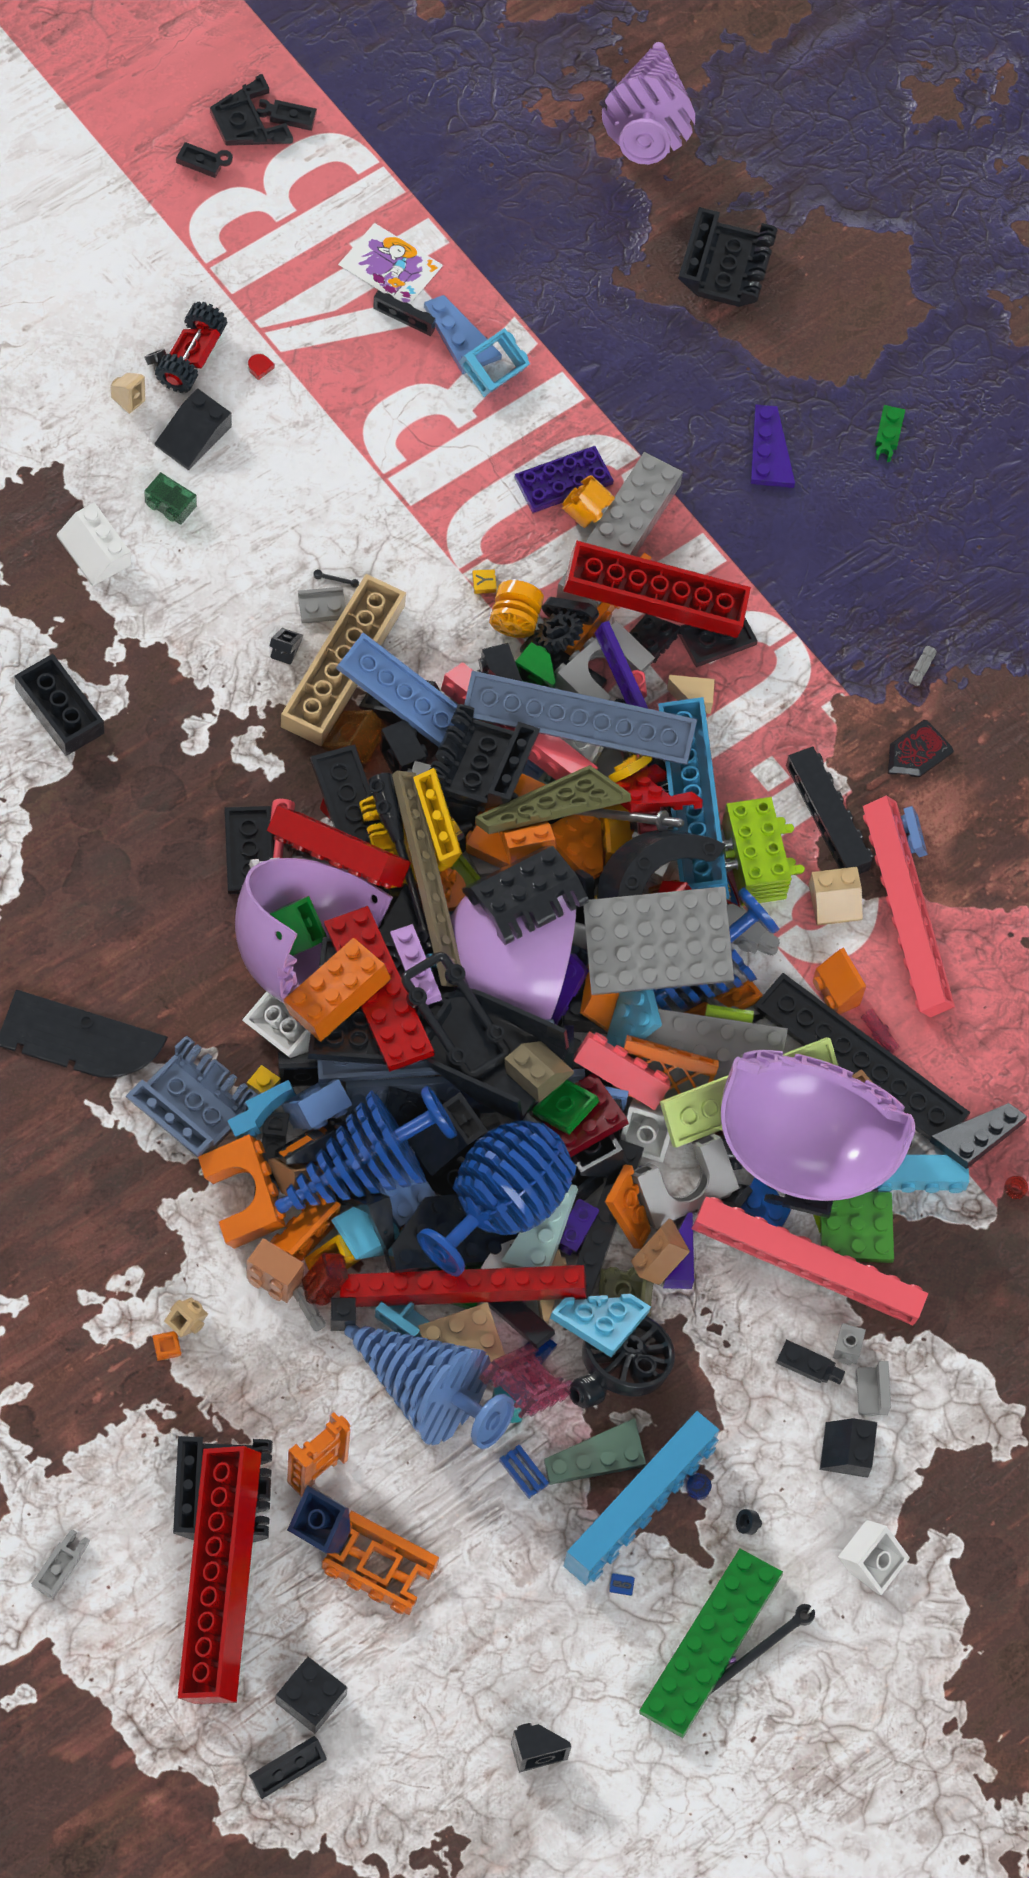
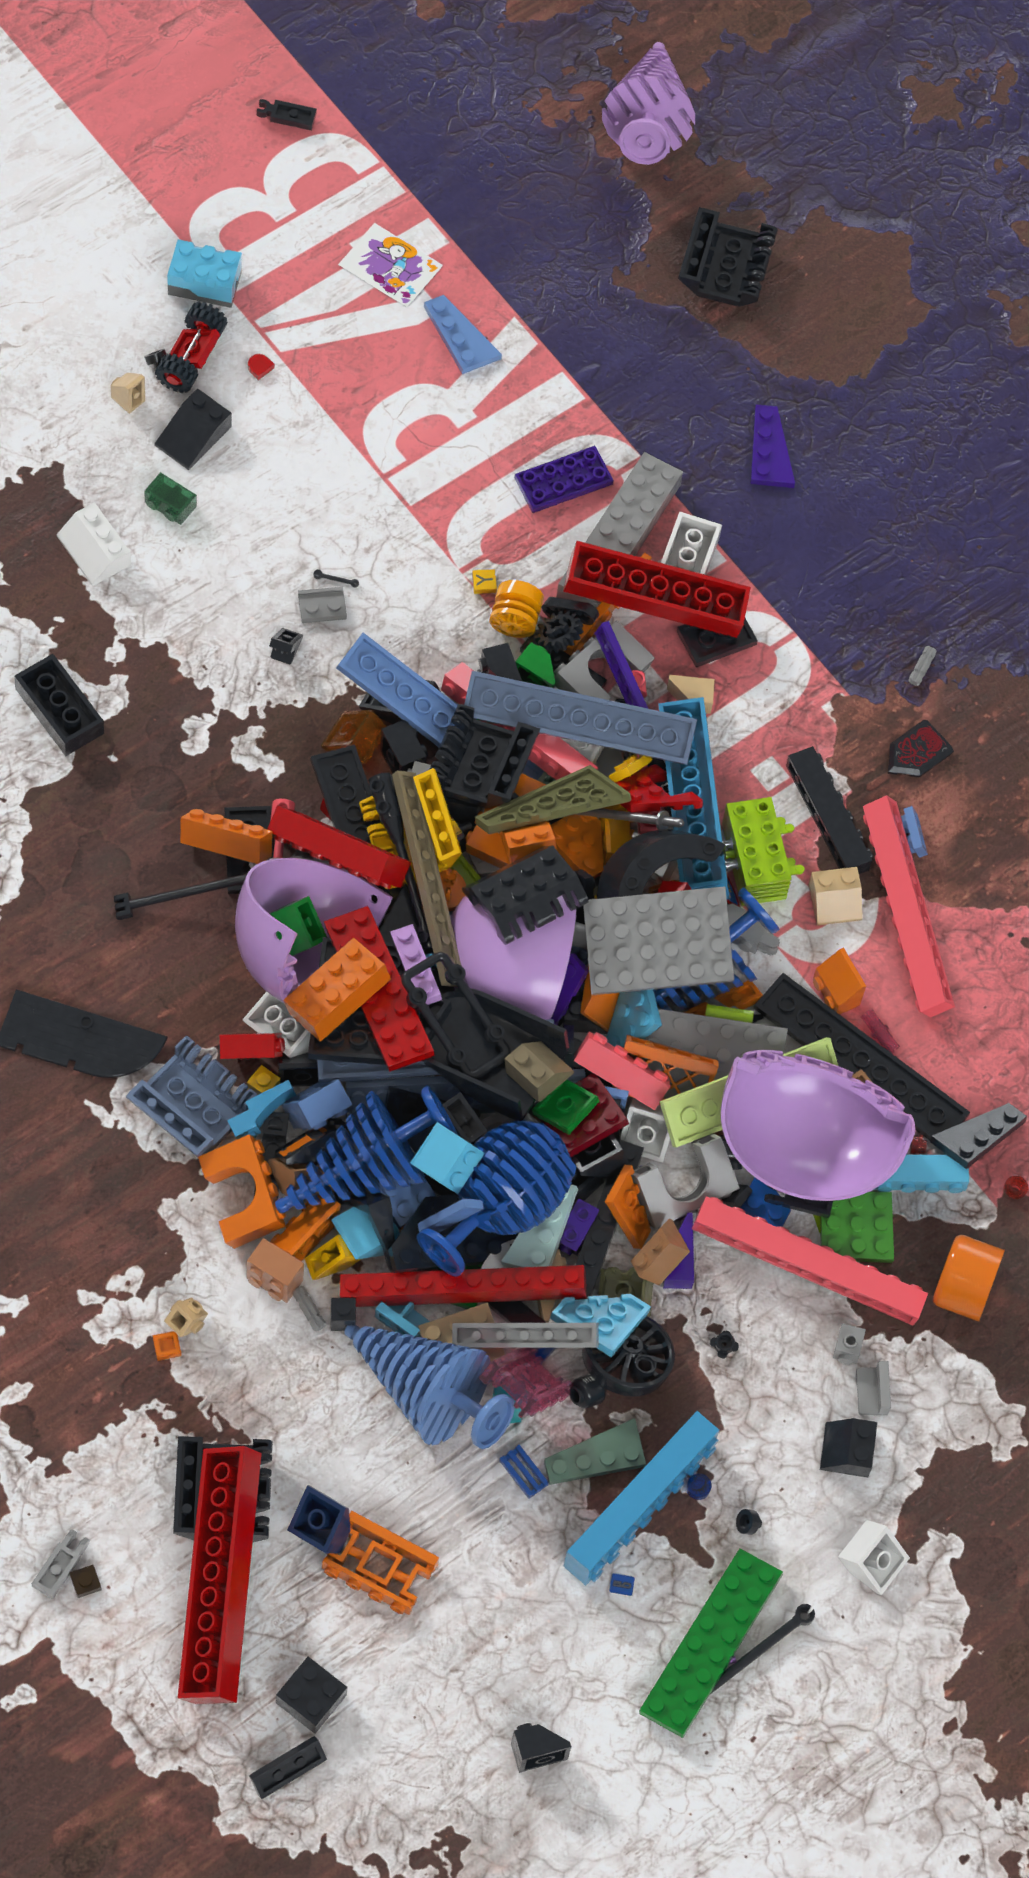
(85, 1581): none -> dark brown plate
(125, 904): none -> black hinge
(203, 160): black hinge -> none
(204, 274): none -> medium azure piece
(226, 836): none -> orange brick
(240, 122): black wing -> none
(251, 1045): none -> red slope
(319, 1454): orange fence -> none
(324, 688): tan brick -> none
(325, 1278): clear red brick -> none
(404, 313): black plate -> none
(447, 1158): none -> medium azure slope
(451, 1215): none -> medium blue tile
(477, 372): medium azure window -> none
(526, 1335): none -> light grey plate
(587, 501): light orange brick -> none
(655, 634): black hinge -> none
(692, 543): none -> white brick
(724, 1337): none -> black plate
(809, 1363): black hinge -> none
(889, 431): green plate -> none
(918, 1145): none -> clear red plate
(967, 1277): none -> orange piece

